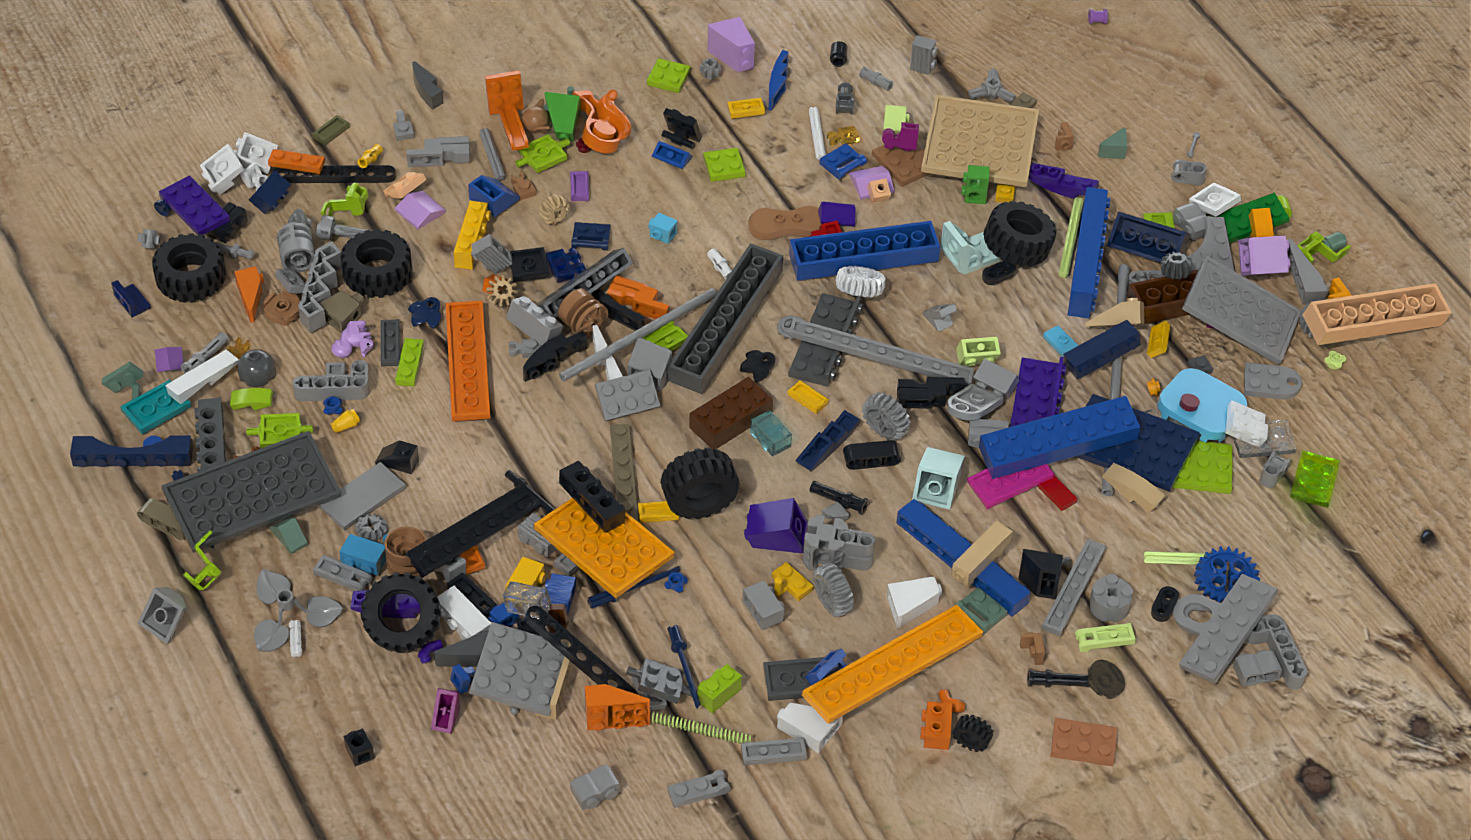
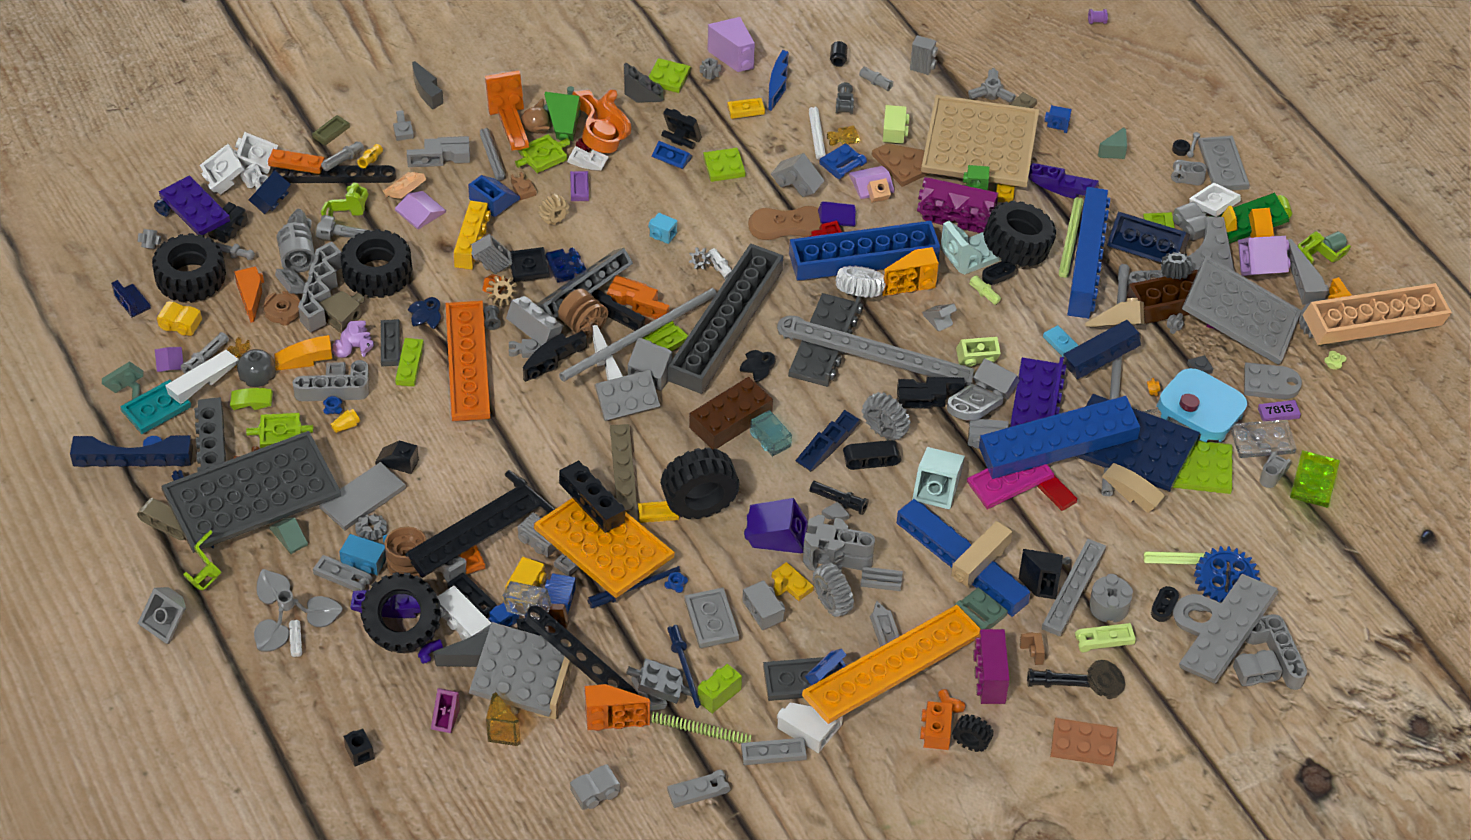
(179, 318): none -> yellow brick
(304, 353): none -> light orange slope
(347, 153): none -> light grey axle
(462, 677): blue tile -> none
(491, 317): none -> dark grey bush
(502, 723): none -> clear yellow slope
(584, 159): none -> white slope
(591, 235): dark blue plate -> none
(640, 87): none -> dark grey slope
(705, 256): none -> light grey gear
(711, 618): none -> light grey plate
(800, 173): none -> light grey brick
(808, 397): yellow tile -> none
(881, 576): none -> light grey tile
(883, 624): none -> light grey plate
(905, 139): magenta brick -> none
(912, 273): none -> light orange slope
(912, 598): white slope -> none
(950, 201): none -> magenta brick
(984, 289): none -> yellowish green axle
(992, 666): none -> magenta brick
(1058, 118): none -> blue brick
(1065, 137): medium nougat bracket -> none
(1158, 339): yellow plate -> none
(1175, 323): none -> light grey plate
(1180, 147): none -> black tile
(1223, 162): none -> light grey tile
(1230, 219): none -> yellow slope
(1246, 424): white plate -> none
(1279, 411): none -> medium lavender tile

